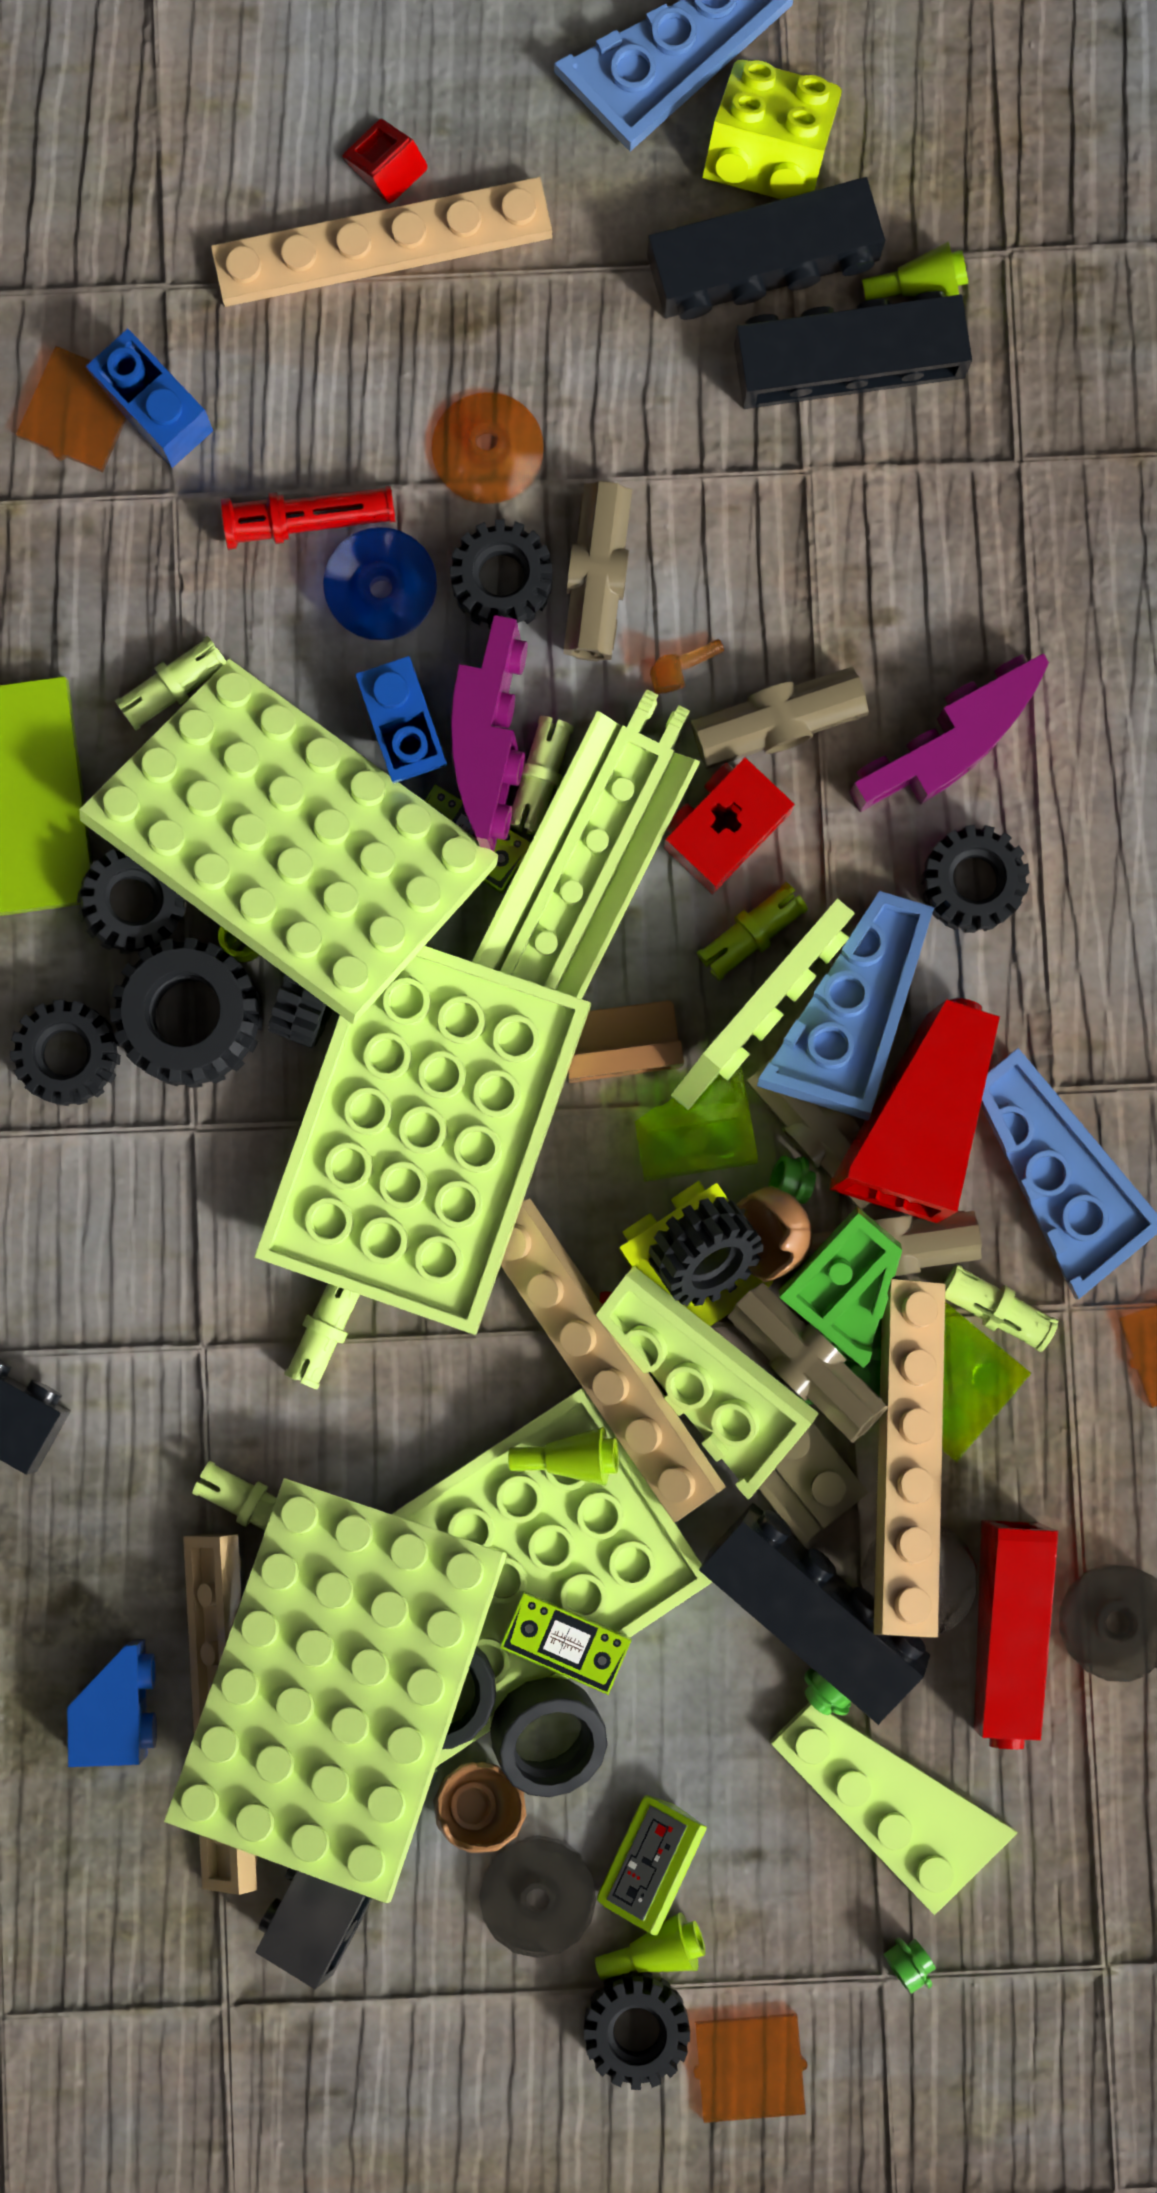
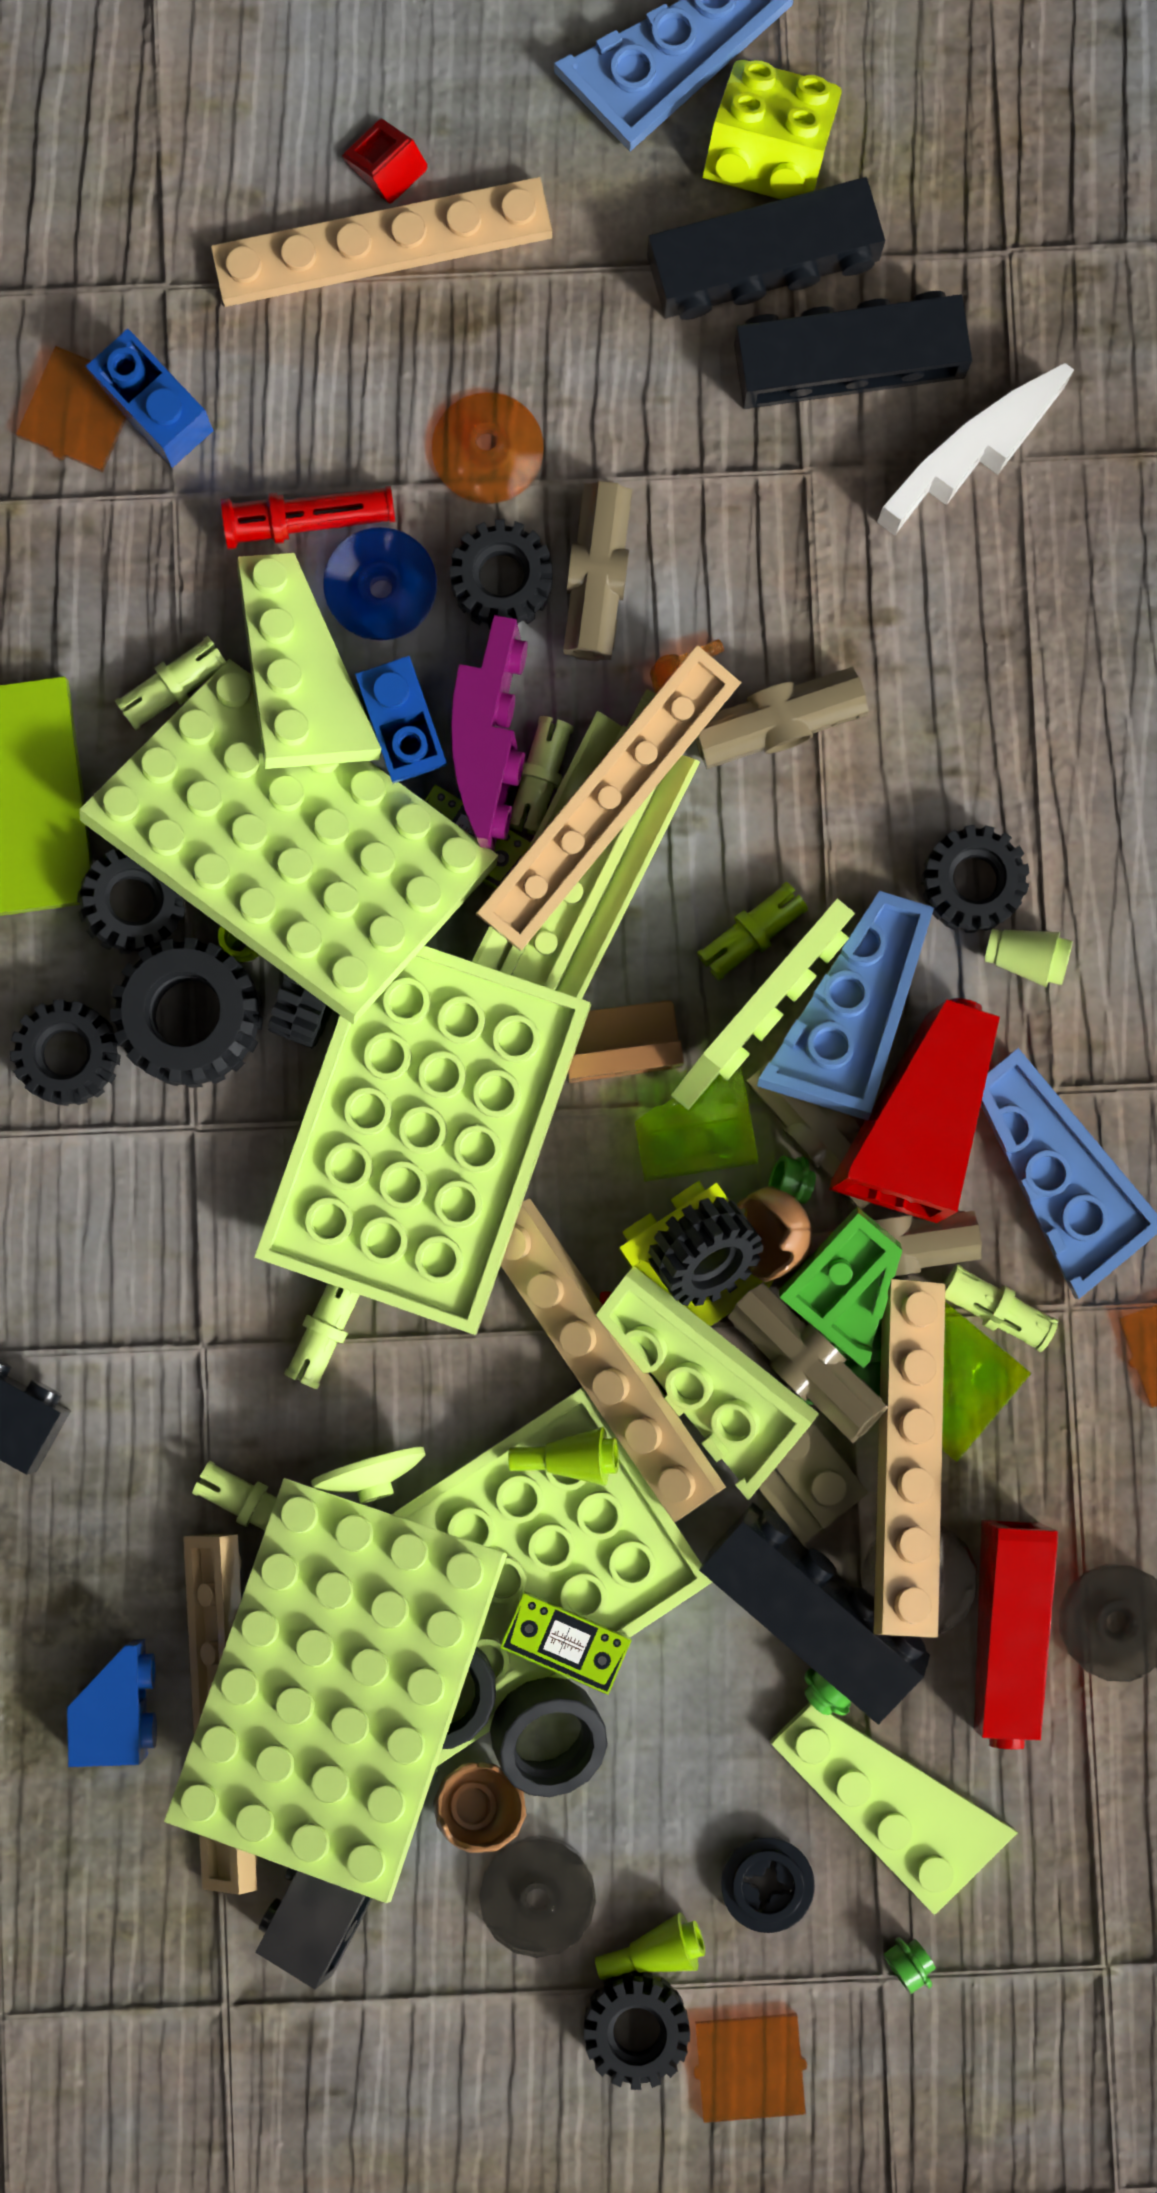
(299, 680): none -> yellowish green wing
(371, 1476): none -> yellowish green dish
(608, 798): none -> tan plate
(651, 1863): slope -> none
(758, 813): red brick -> none
(782, 1907): none -> black gear
(929, 272): lime cone -> none
(971, 729): magenta slope -> none
(986, 438): none -> white slope
(1030, 954): none -> yellowish green cone

